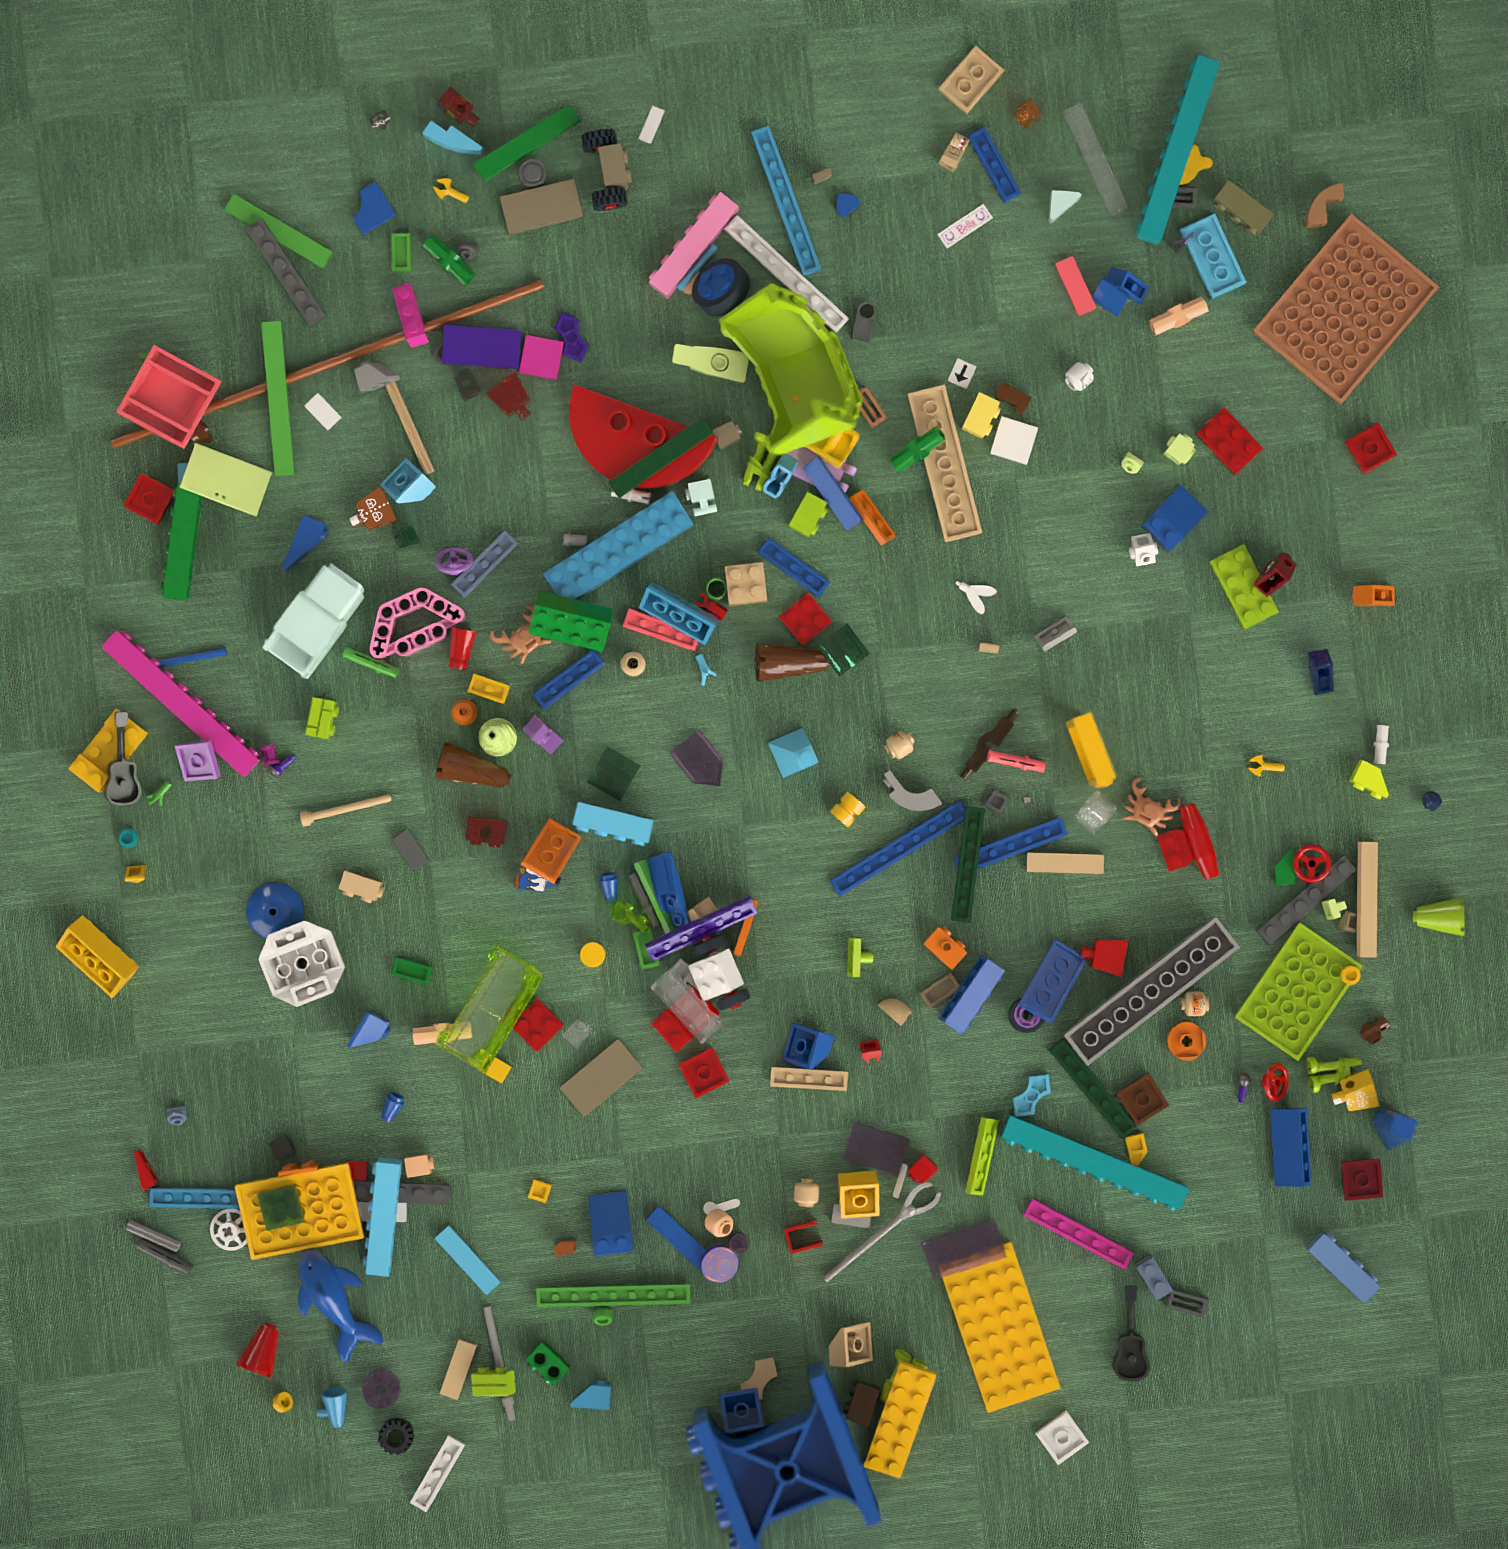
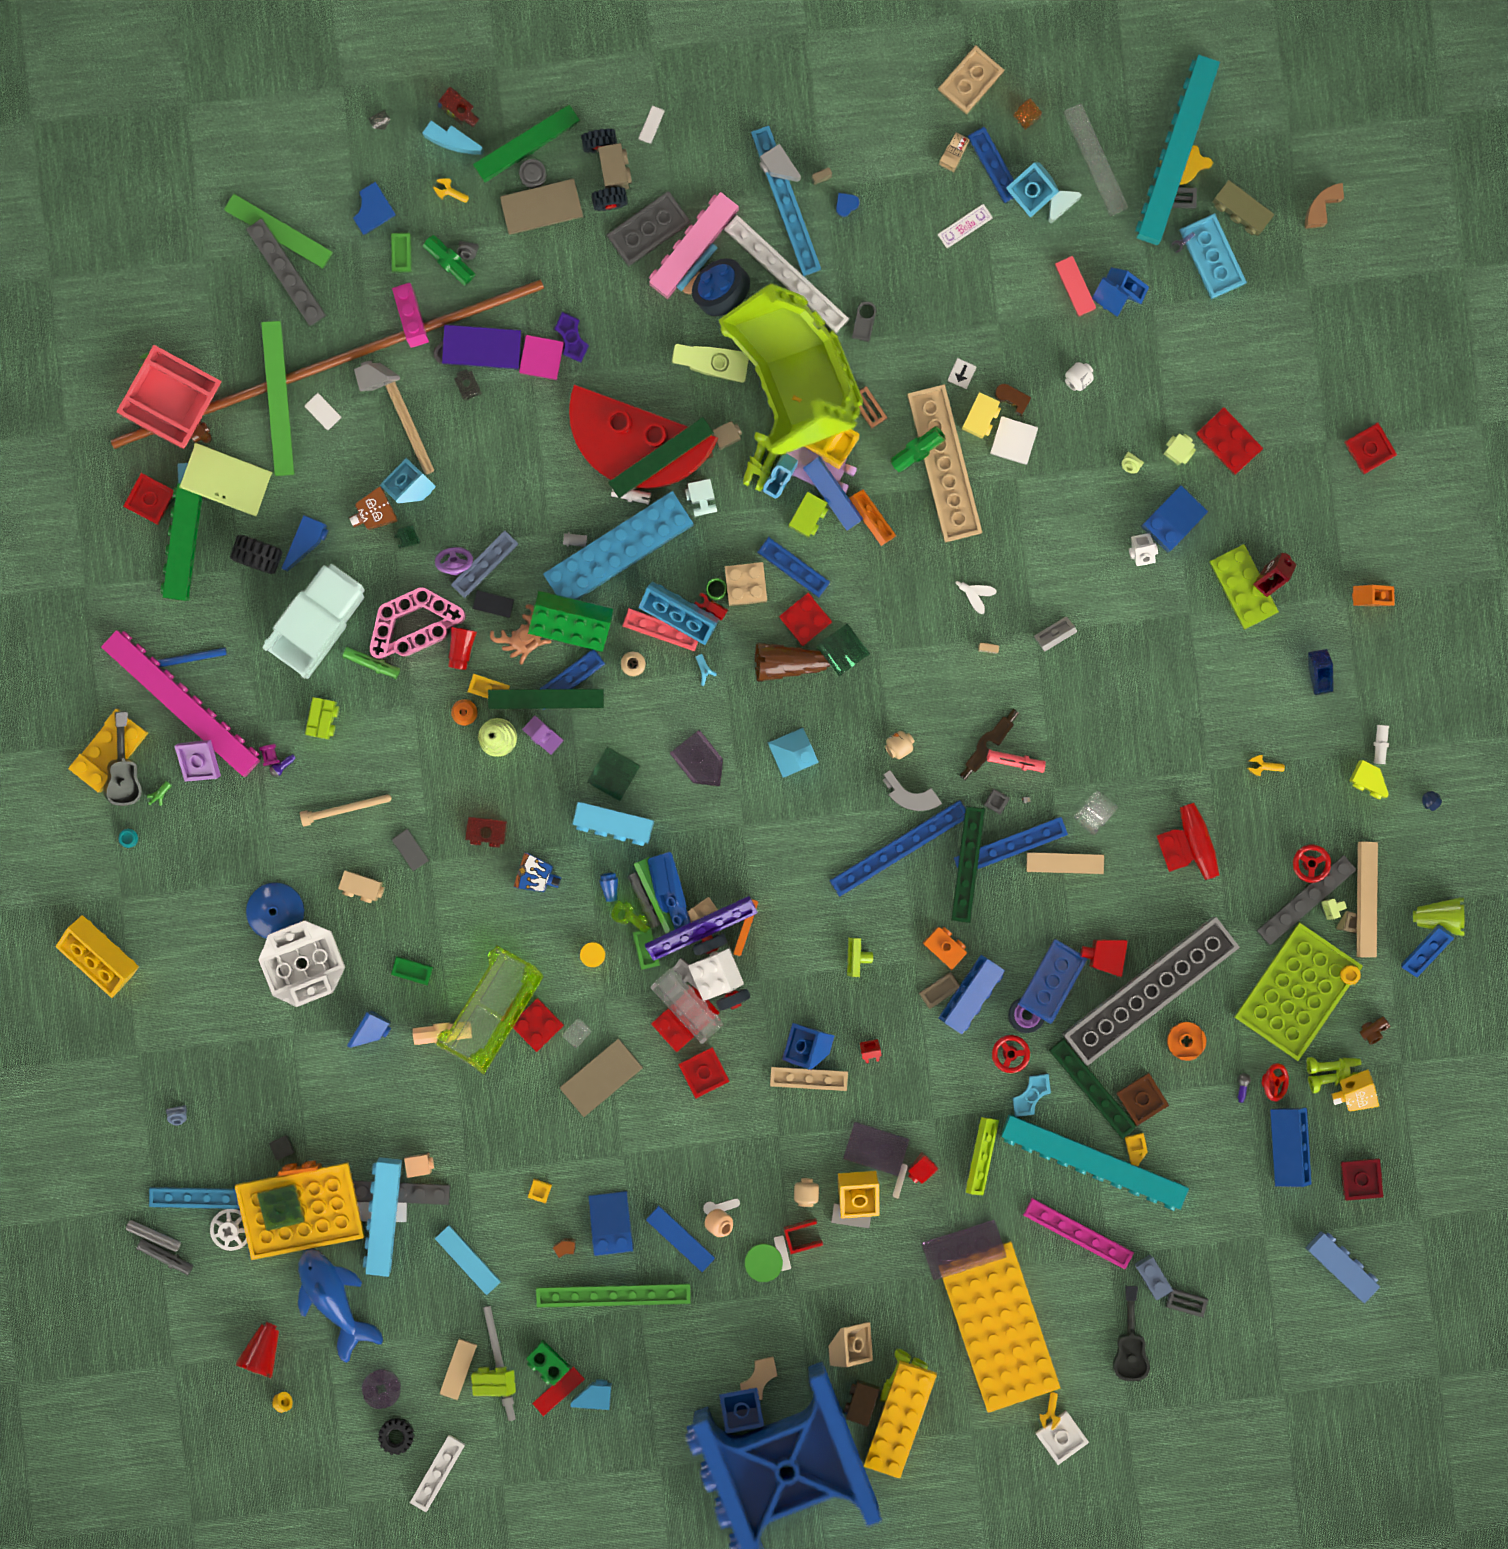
(135, 873): yellow slope -> none
(146, 1173): red slope -> none
(256, 554): none -> black tyre
(335, 1404): dark azure piece -> none
(358, 1170): red tile -> none
(392, 1105): blue cone -> none
(465, 767): reddish brown cone -> none
(493, 604): none -> black tile
(498, 1070): yellow tile -> none
(510, 397): clear red torso -> none
(545, 698): none -> dark green tile
(551, 850): orange tile -> none
(558, 1392): none -> red sticker
(602, 1315): bright green tile -> none
(648, 228): none -> dark grey tile
(719, 1264): tile -> none
(736, 1240): clear purple wheel -> none
(763, 1262): none -> bright green tile
(778, 164): none -> light grey slope
(781, 1246): none -> white sticker
(847, 809): yellow wheel -> none
(895, 1009): tan brick -> none
(907, 1211): light grey piece -> none
(1002, 1042): none -> red piece
(1033, 188): none -> medium azure slope
(1051, 1412): none -> yellow bar
(1091, 750): yellow window -> none
(1147, 810): nougat animal -> none
(1178, 316): light nougat piece -> none
(1195, 1003): tan head -> none
(1284, 869): green tile -> none
(1345, 309): nougat plate -> none
(1393, 1127): blue wedge -> none
(1427, 950): none -> blue plate

